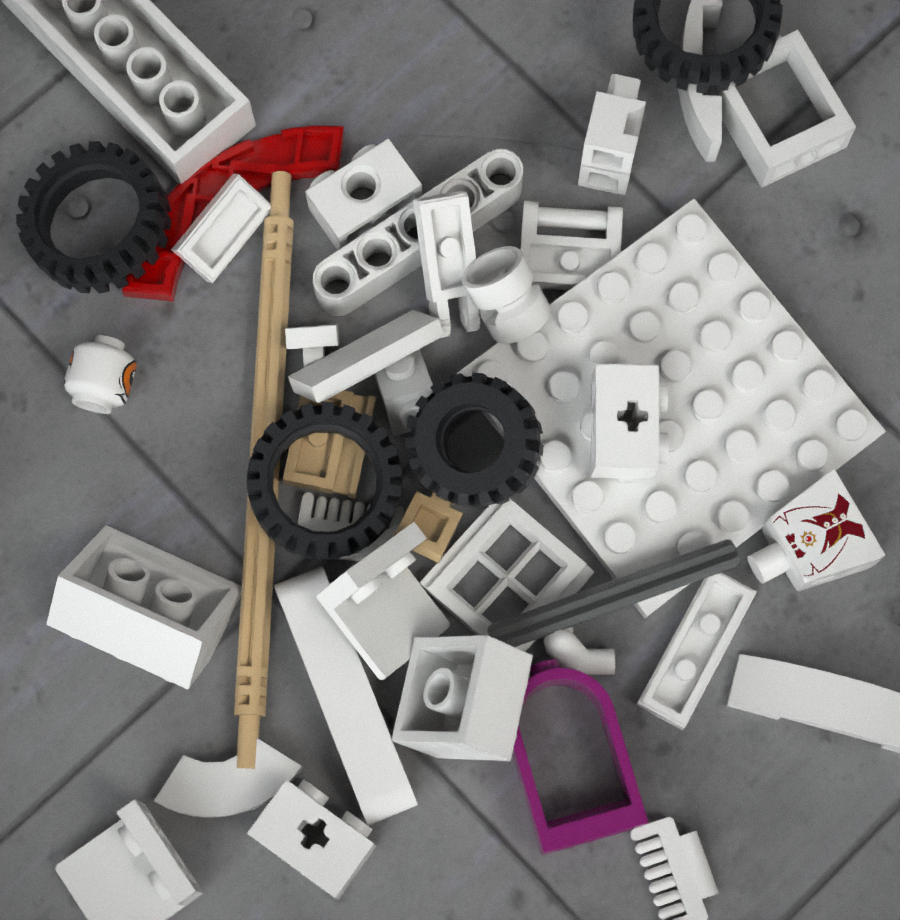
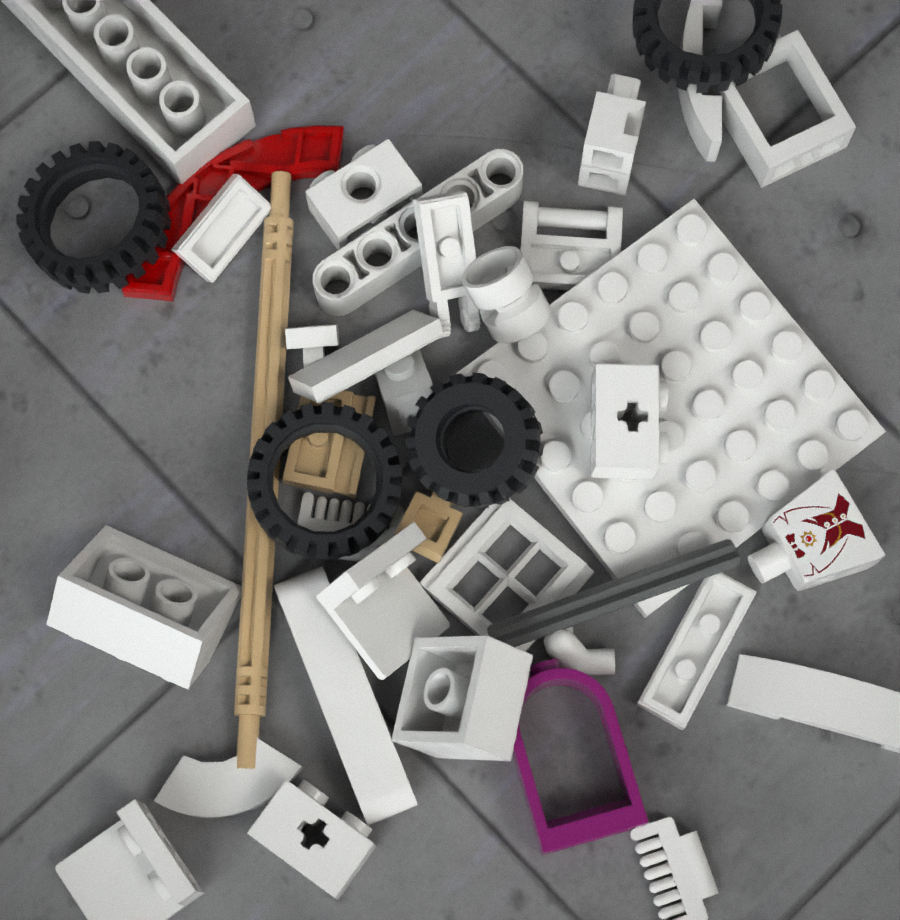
(100, 375): white head -> none

